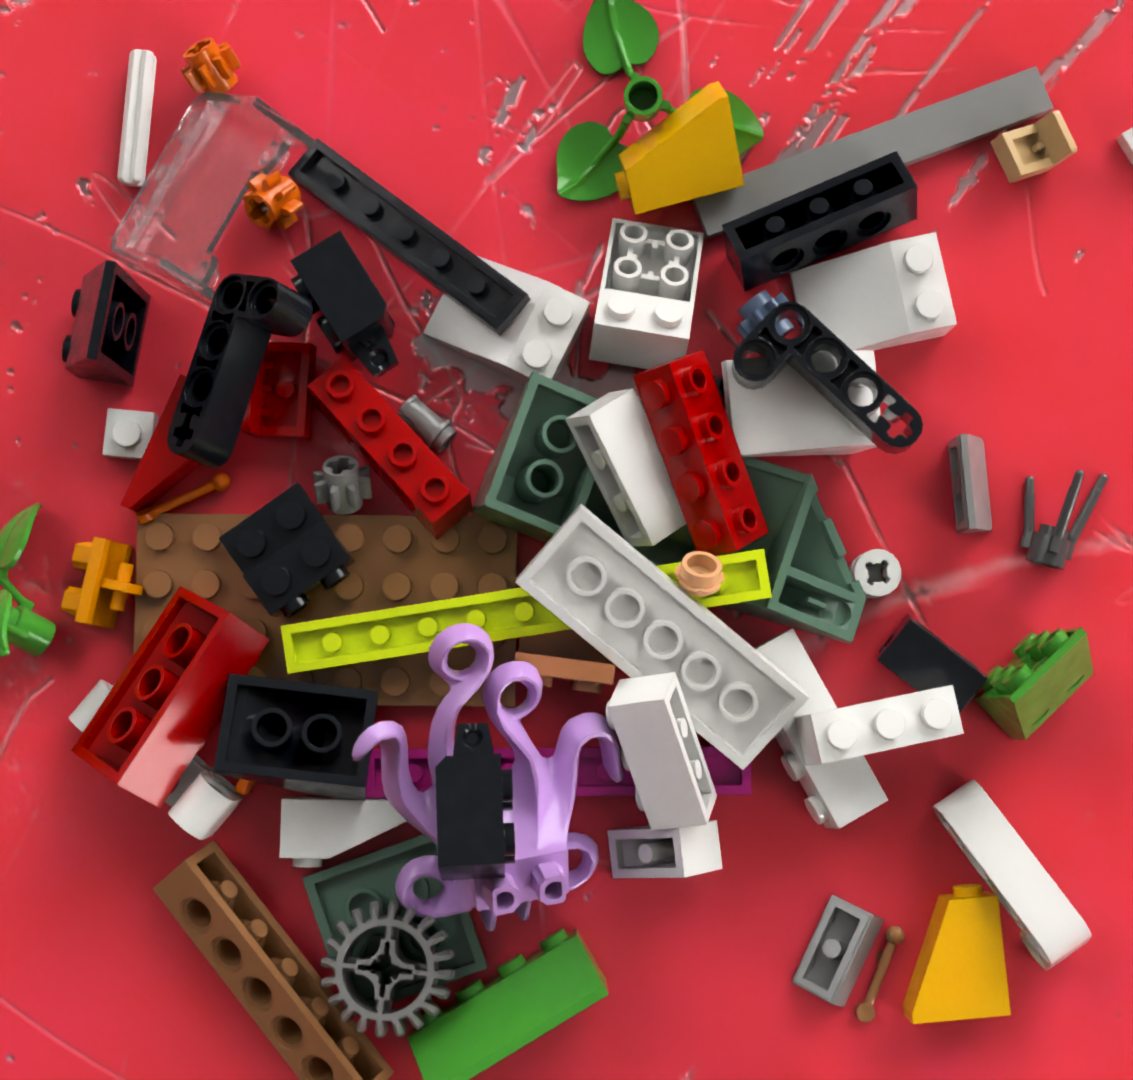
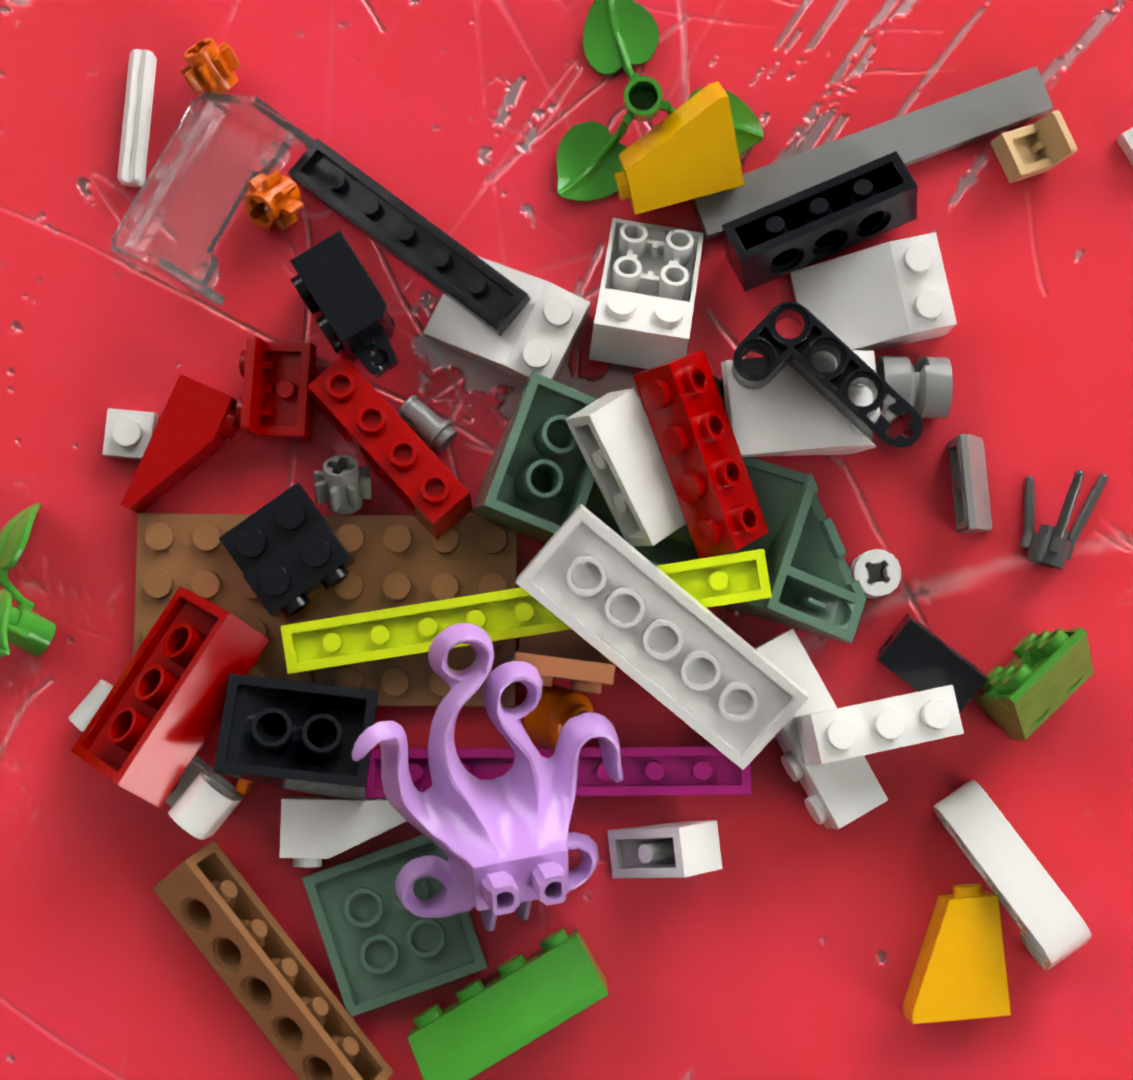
(104, 582): light orange hips -> none
(107, 326): slope -> none
(219, 482): orange hinge -> none
(228, 363): black beam -> none
(384, 992): light grey gear -> none
(470, 808): black hinge -> none
(552, 712): none -> orange head
(661, 751): white brick -> none
(700, 573): light nougat plate -> none
(757, 309): sand blue gear -> none
(837, 951): light grey slope -> none
(864, 1010): medium nougat hinge -> none
(923, 384): none -> light grey wheel

